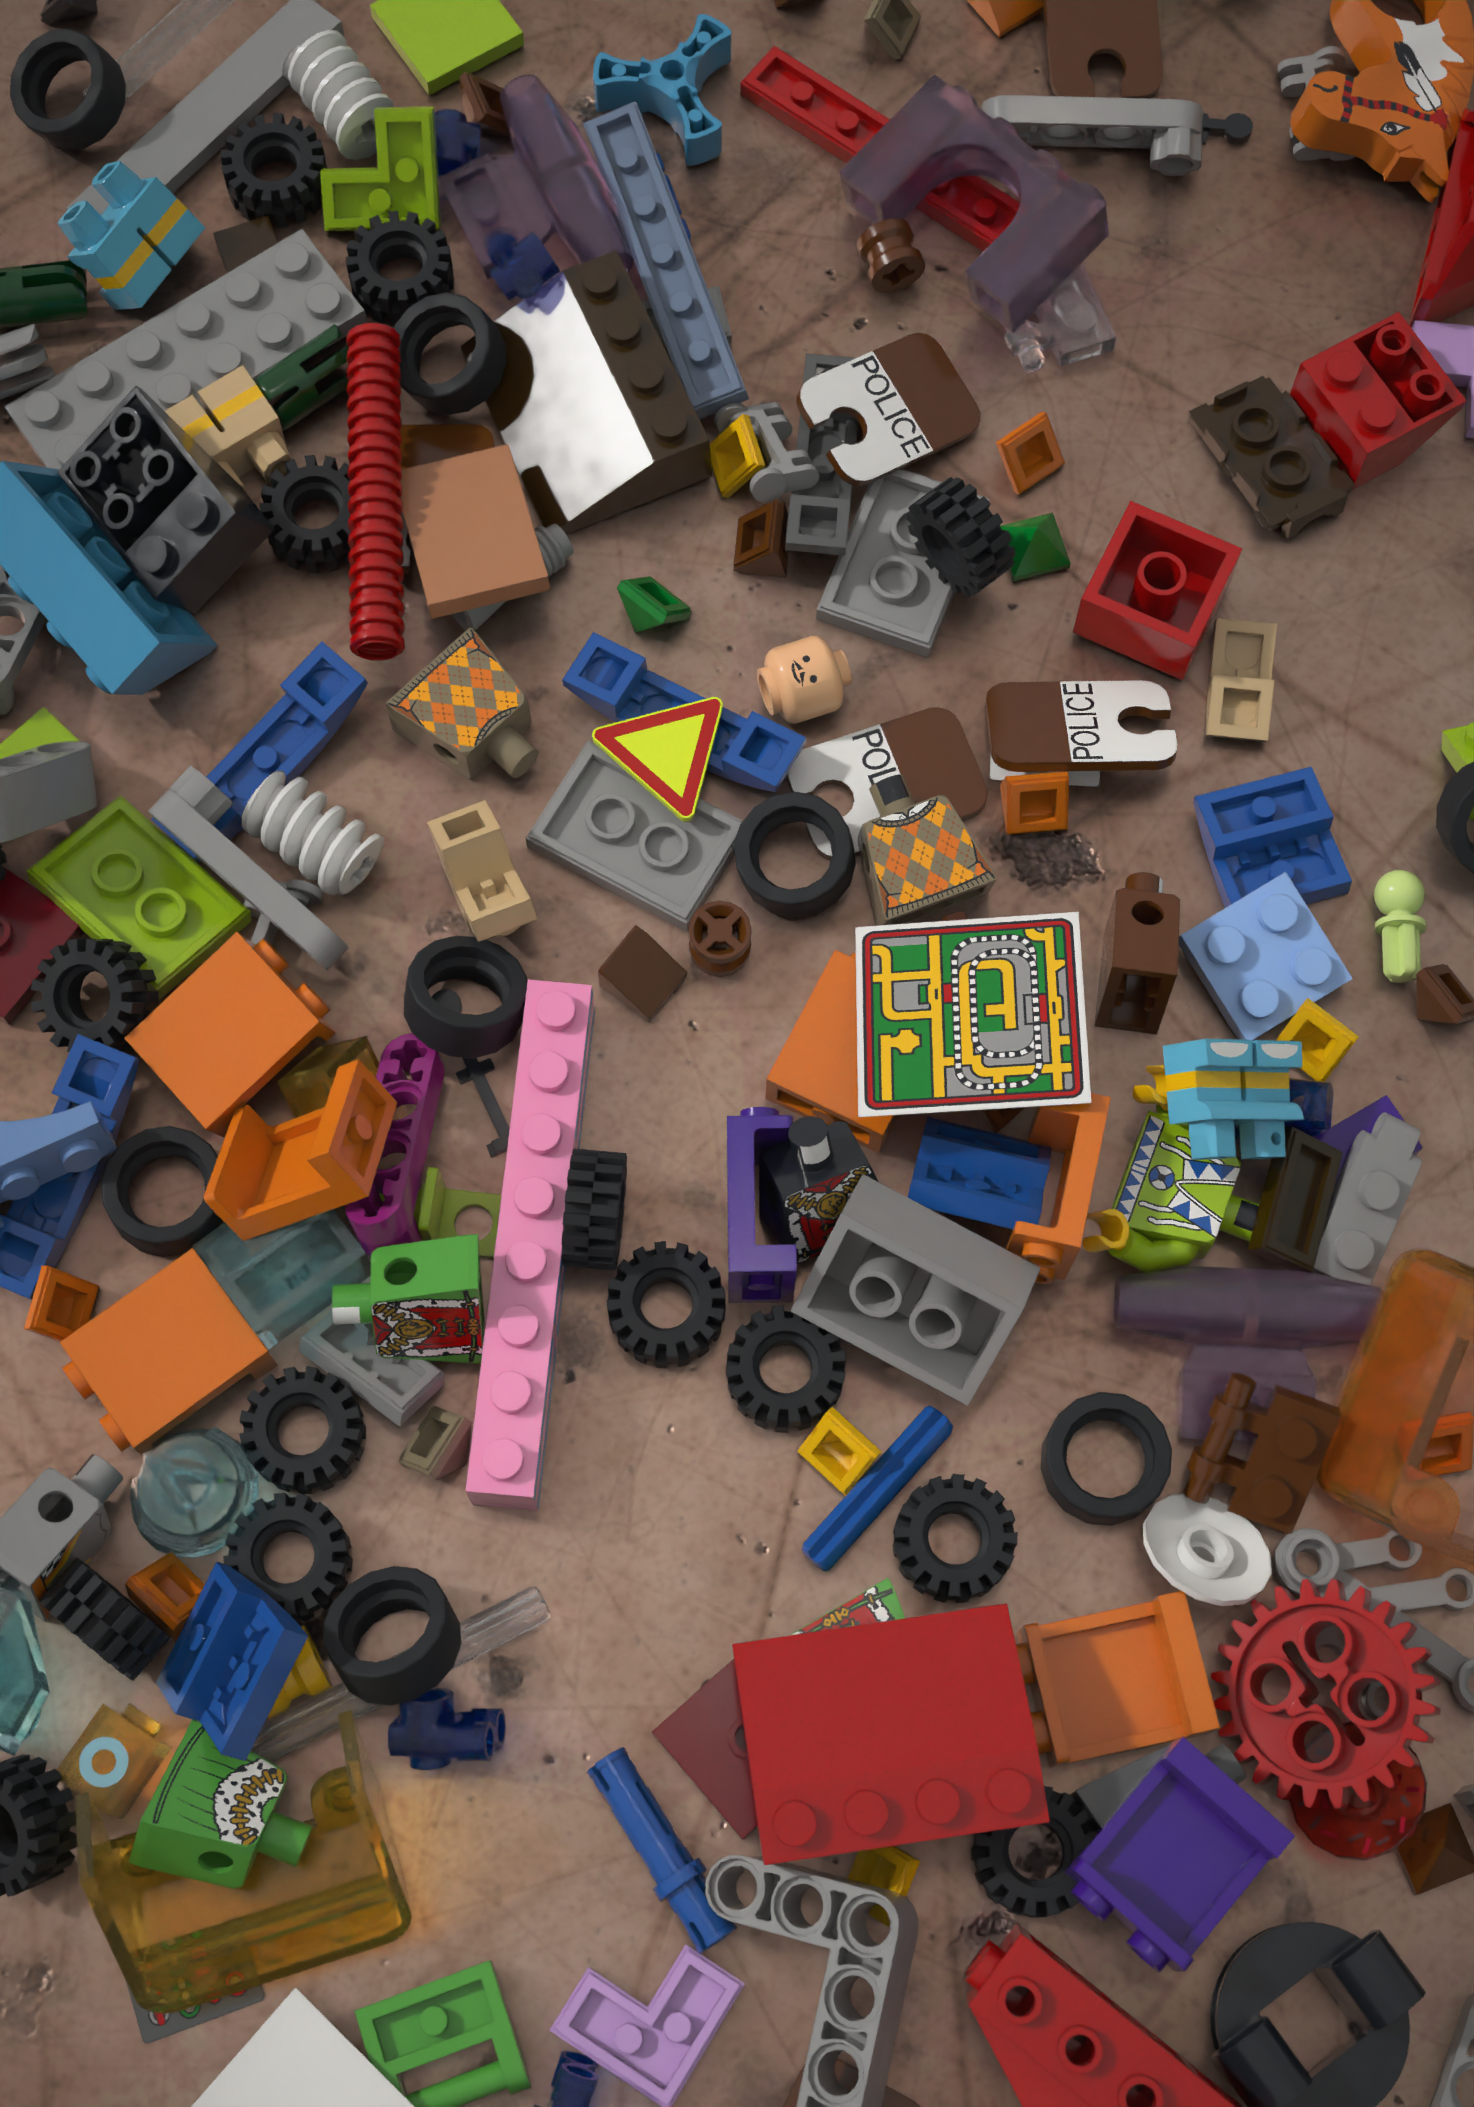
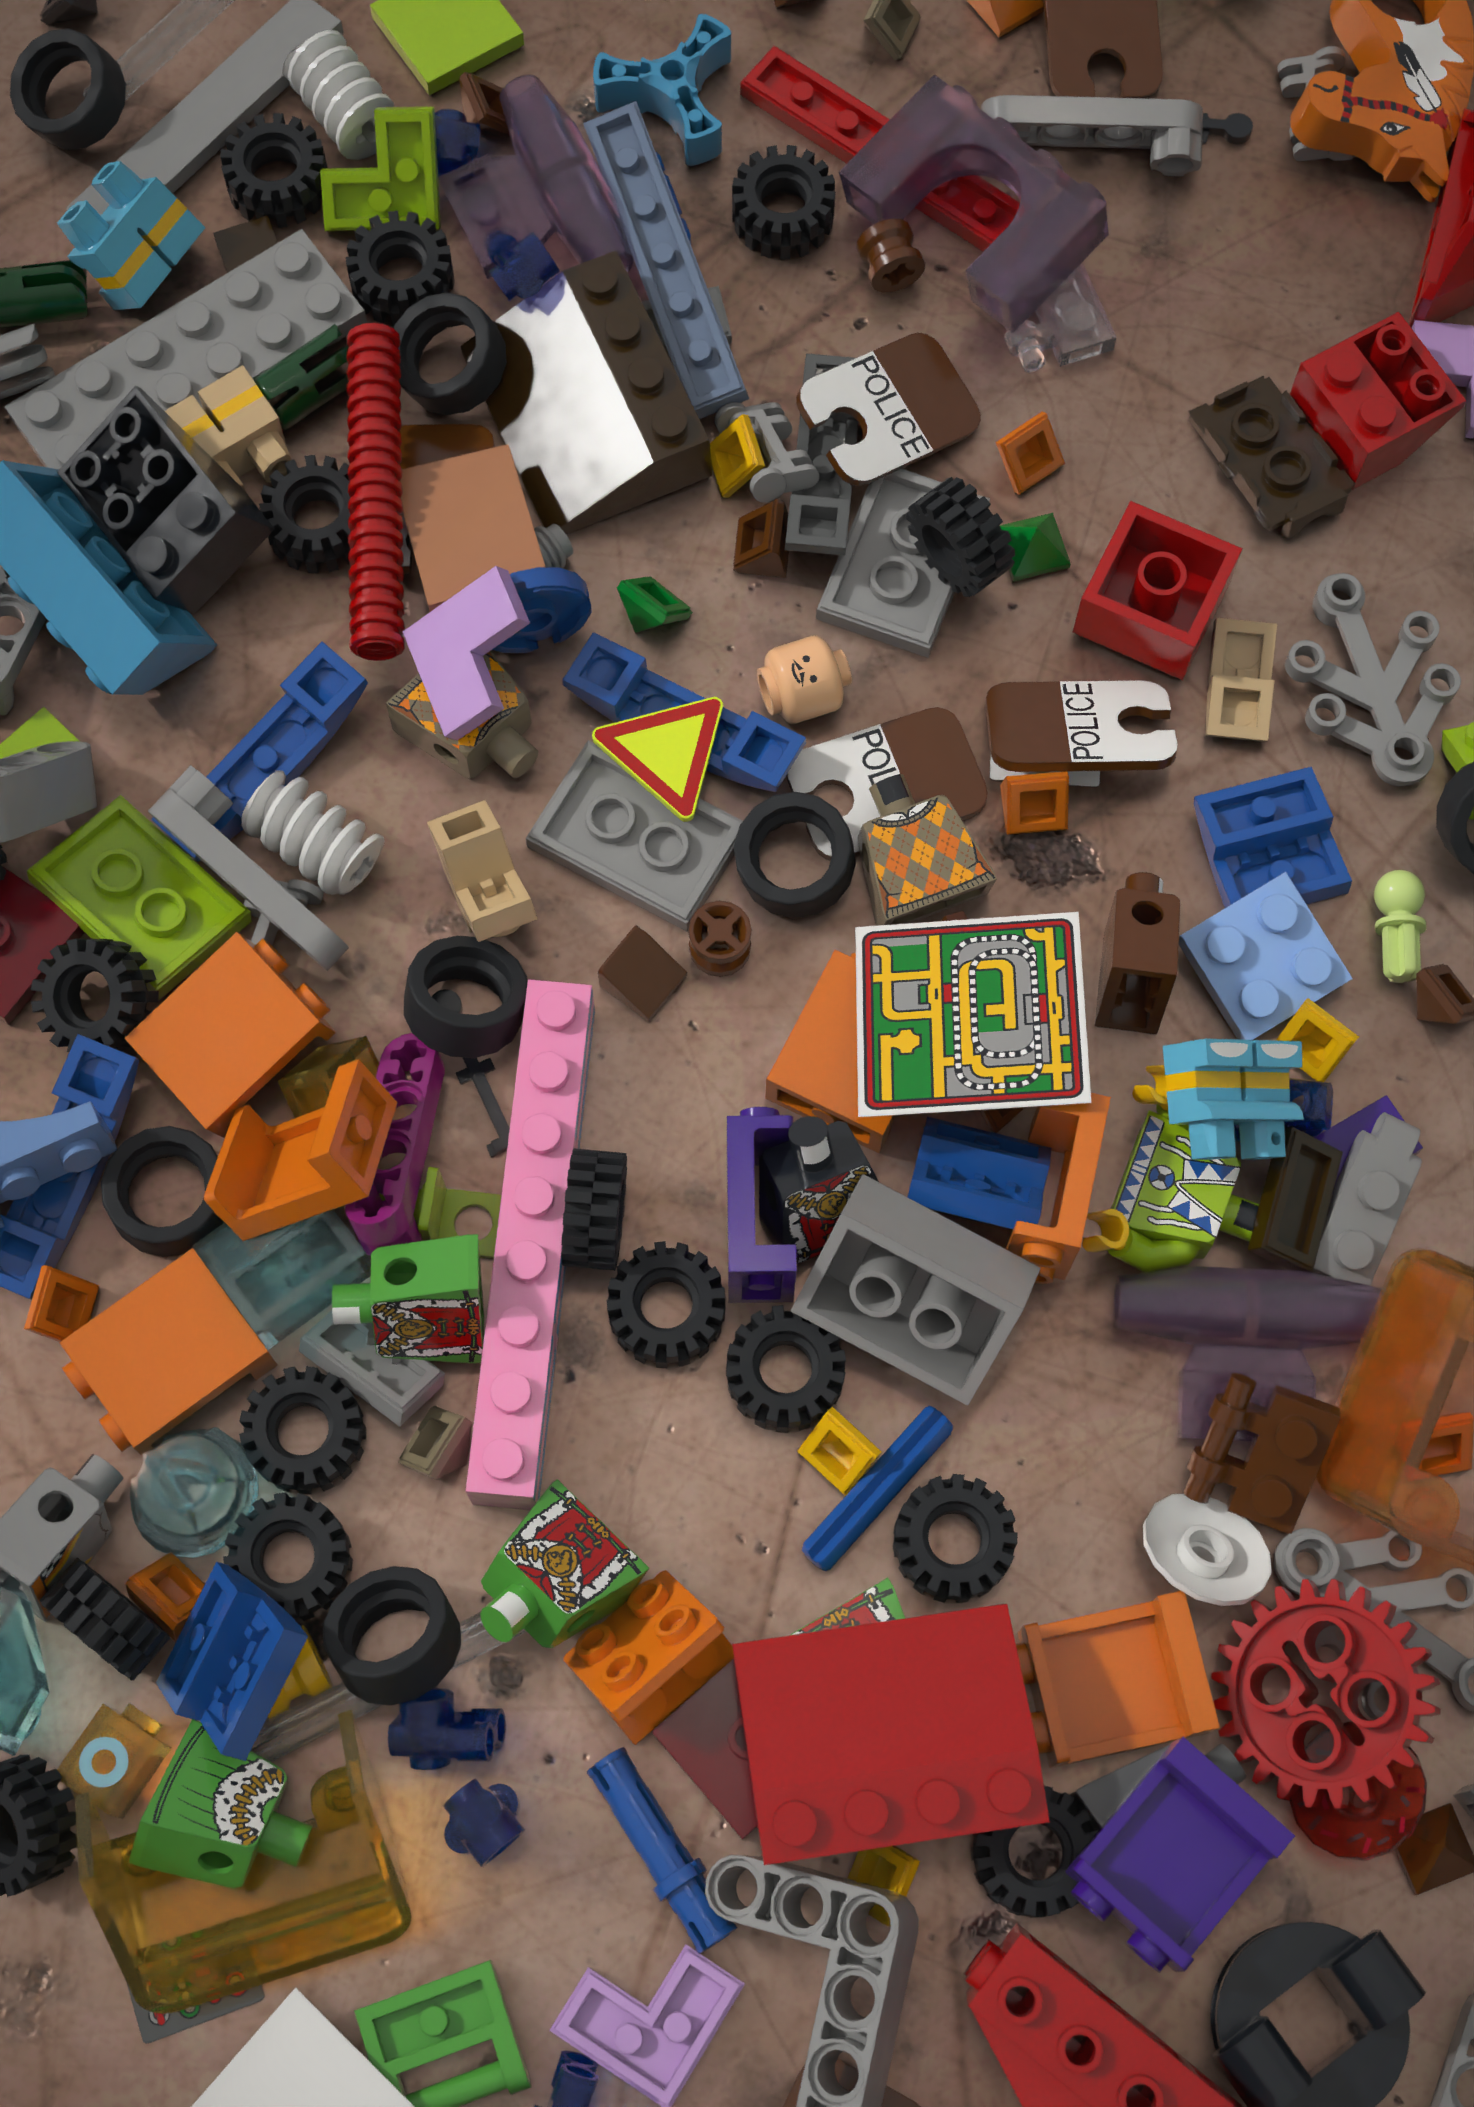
(451, 648): none -> lavender tile
(482, 1821): none -> clear blue plate
(554, 603): none -> blue tile
(558, 1572): none -> torso
(650, 1655): none -> orange bracket
(789, 175): none -> black tyre
(1143, 1425): black tyre -> none
(1372, 686): none -> light grey plant

